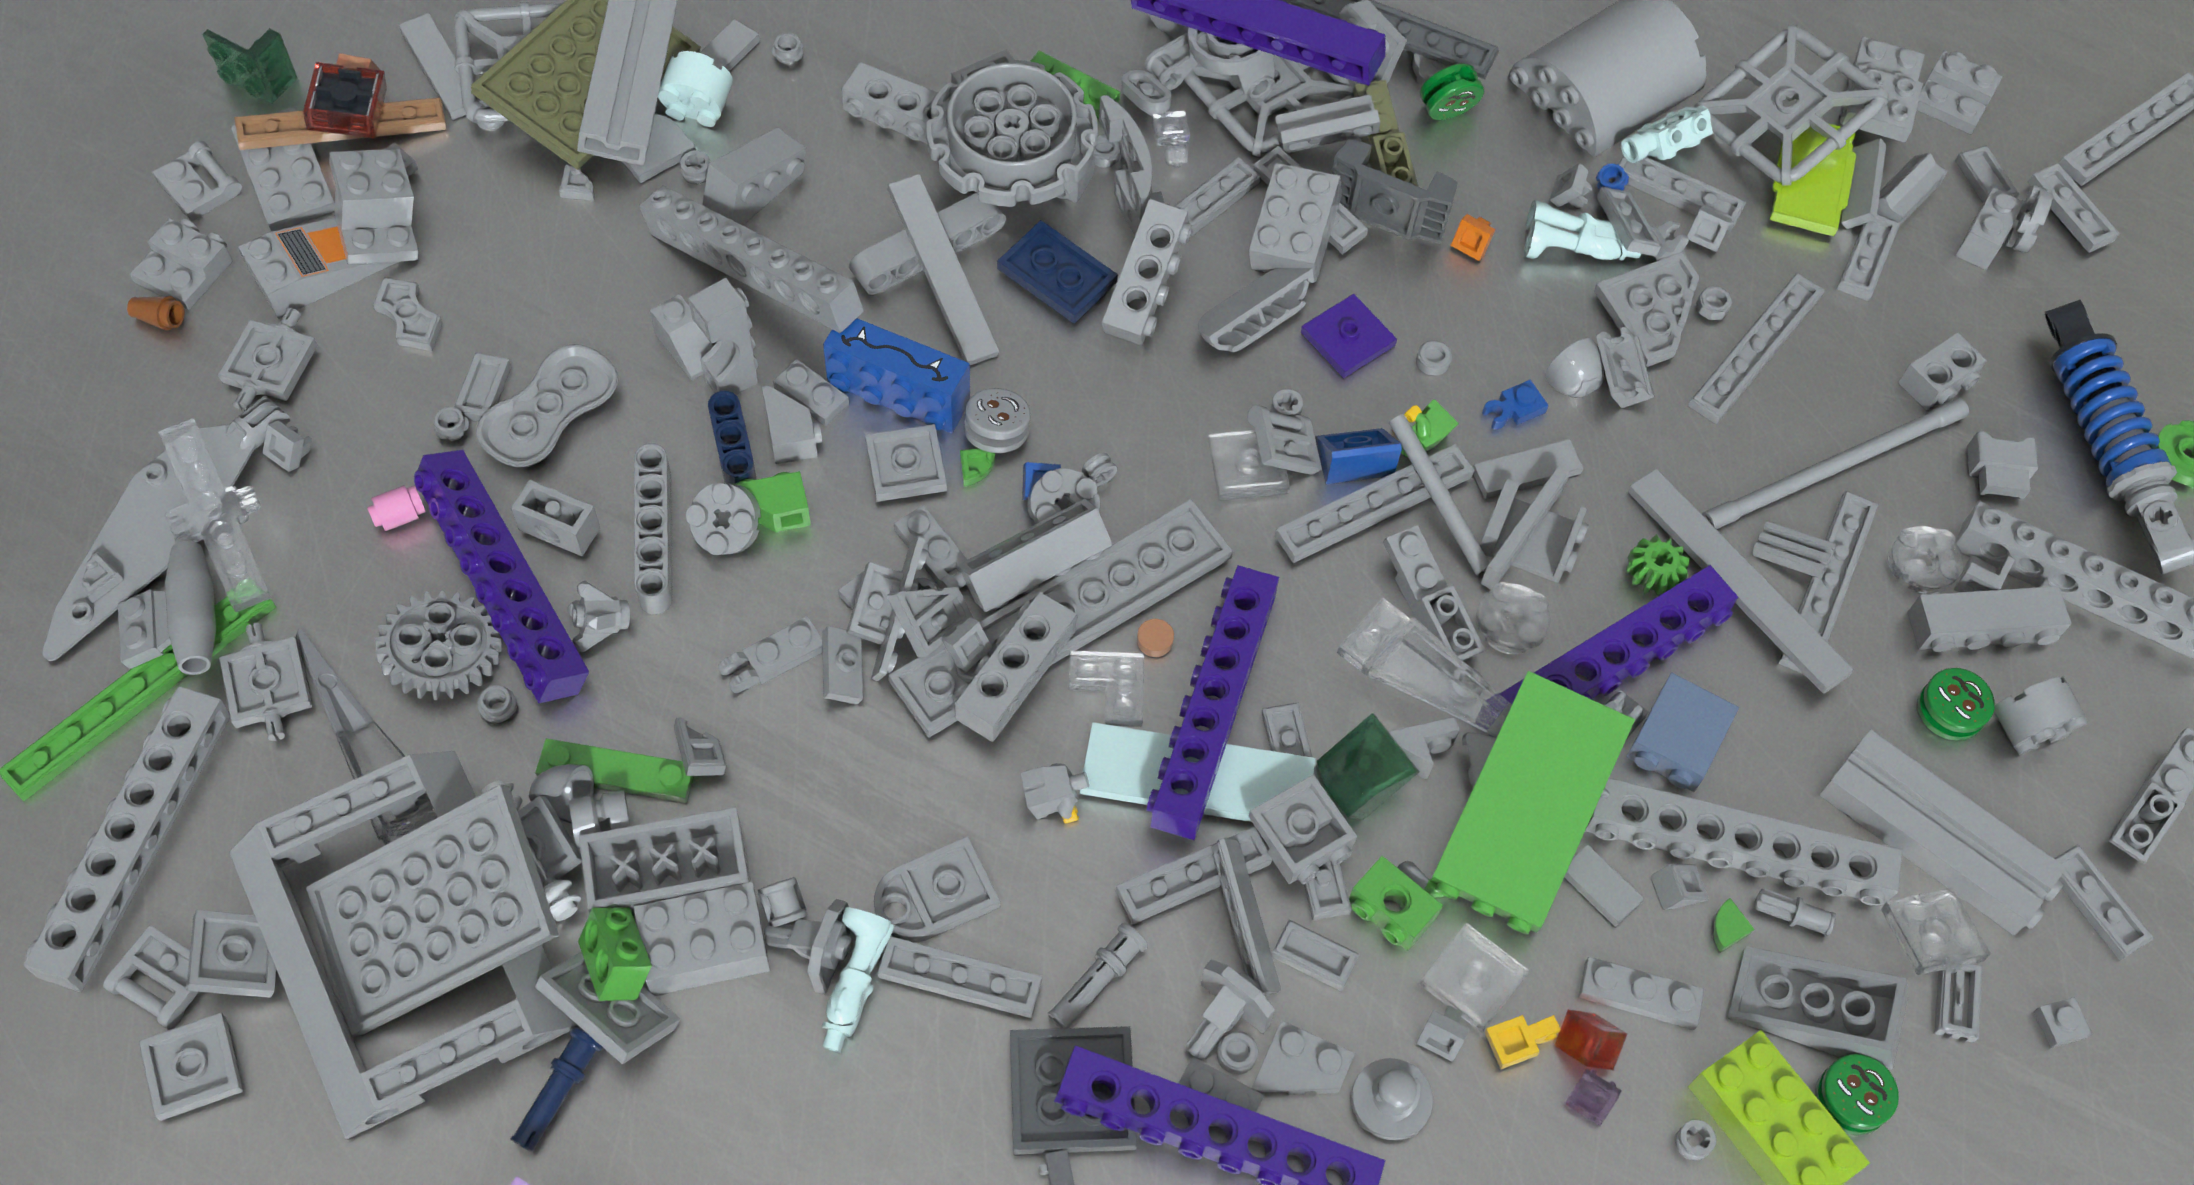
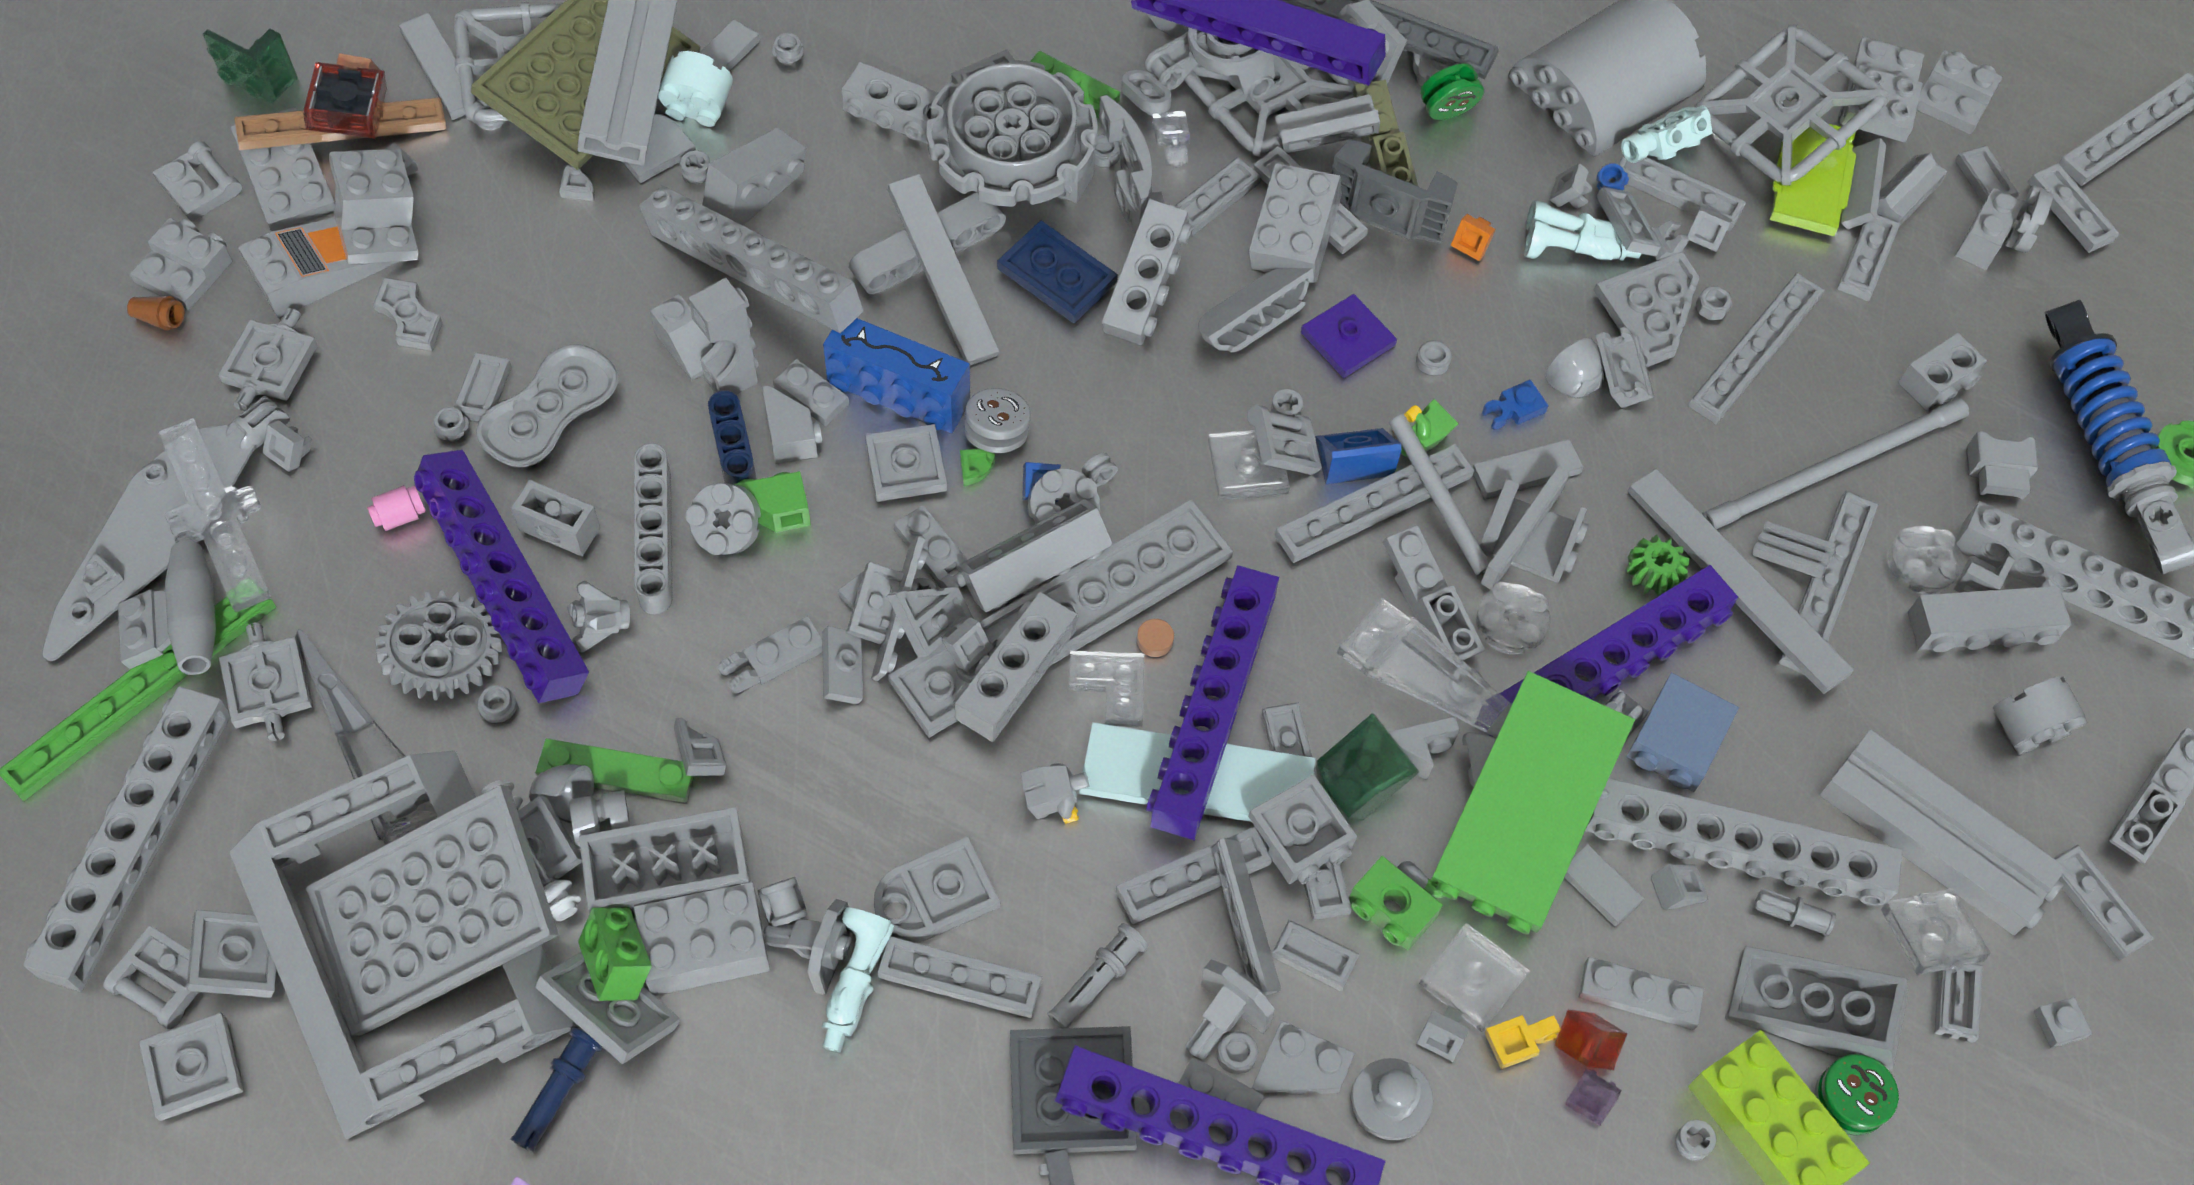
(1730, 926): bright green tile -> none
(1955, 704): green head -> none

